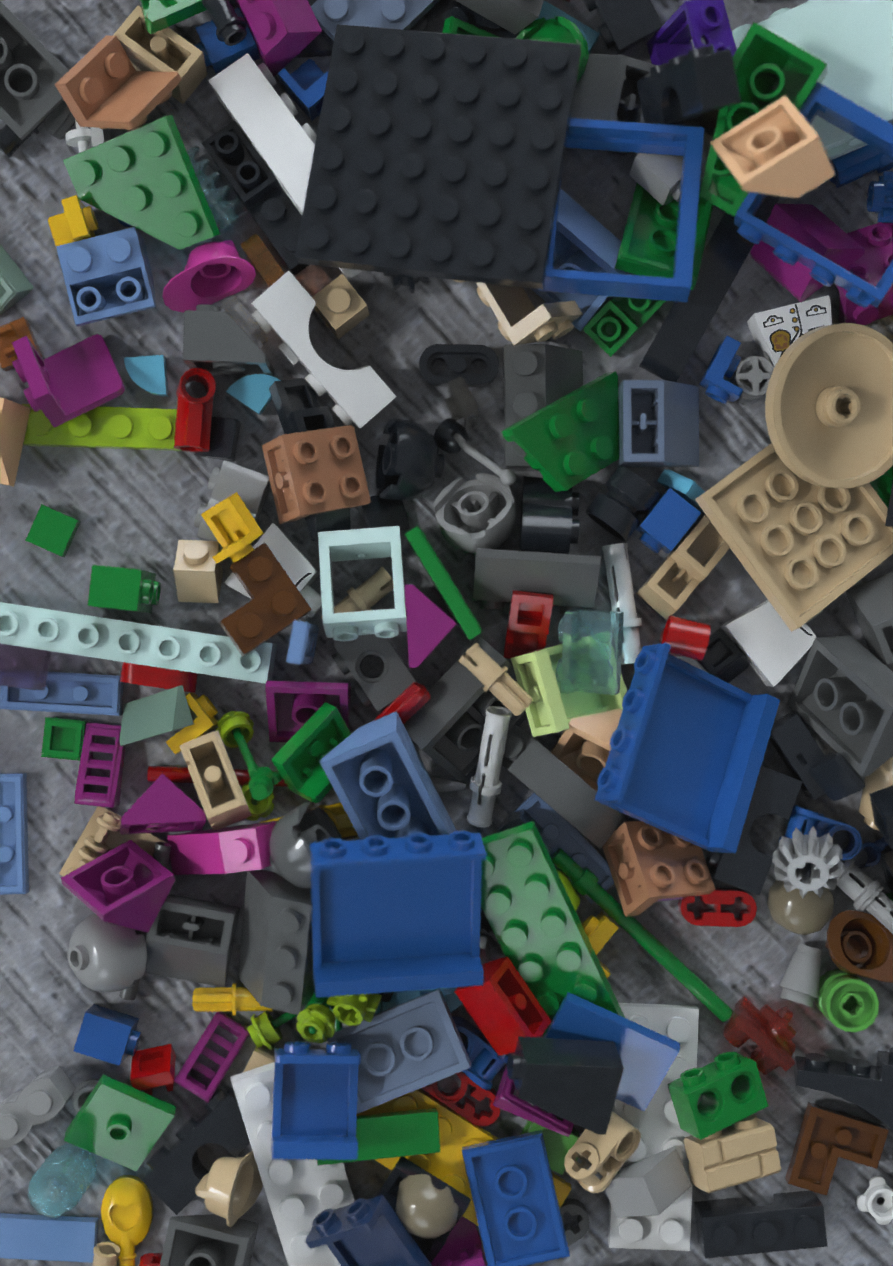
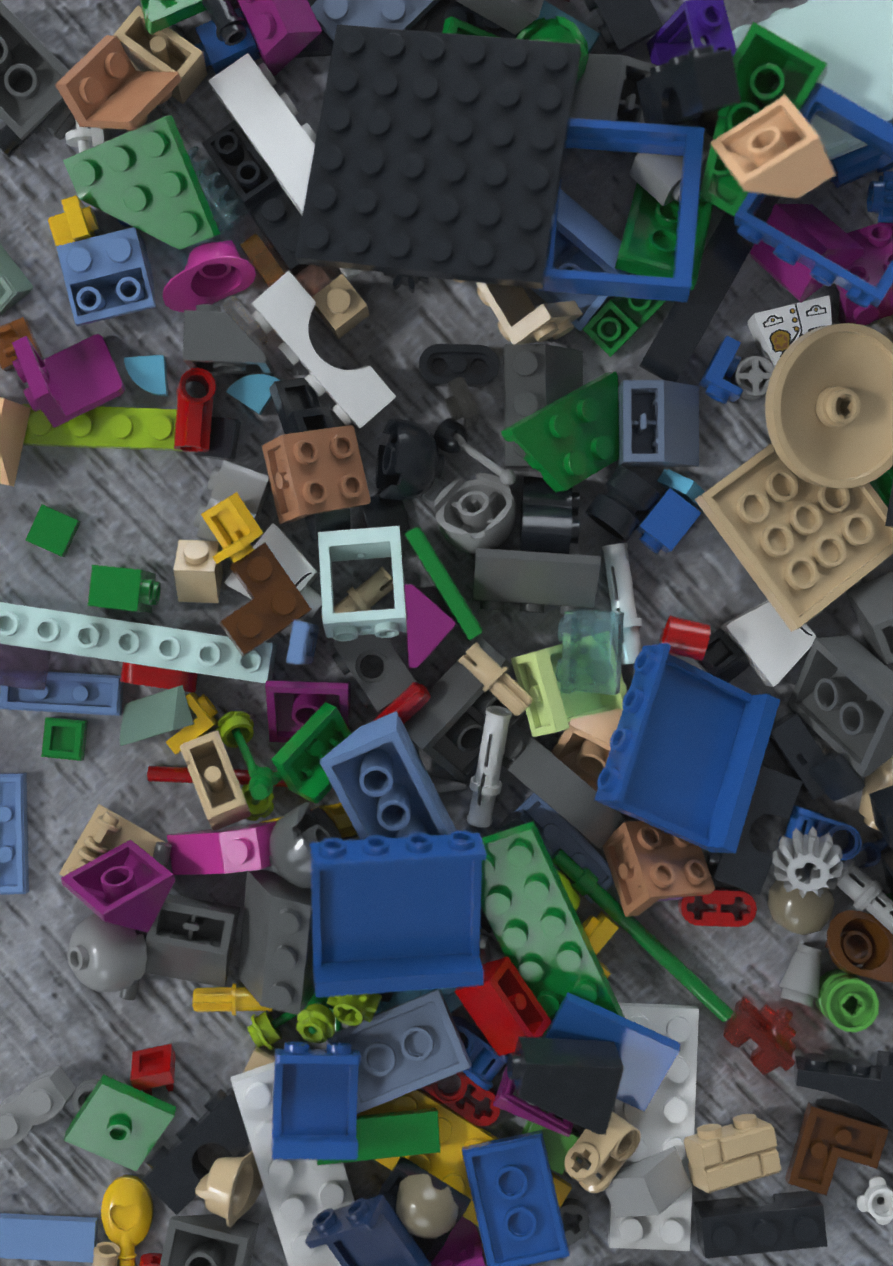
(62, 1180): clear light blue piece -> none
(84, 778): magenta slope -> none
(107, 1035): blue brick -> none
(162, 810): magenta slope -> none
(192, 1085): magenta slope -> none
(306, 87): blue panel -> none
(527, 623): red slope -> none
(684, 568): tan slope -> none
(719, 1102): green brick -> none

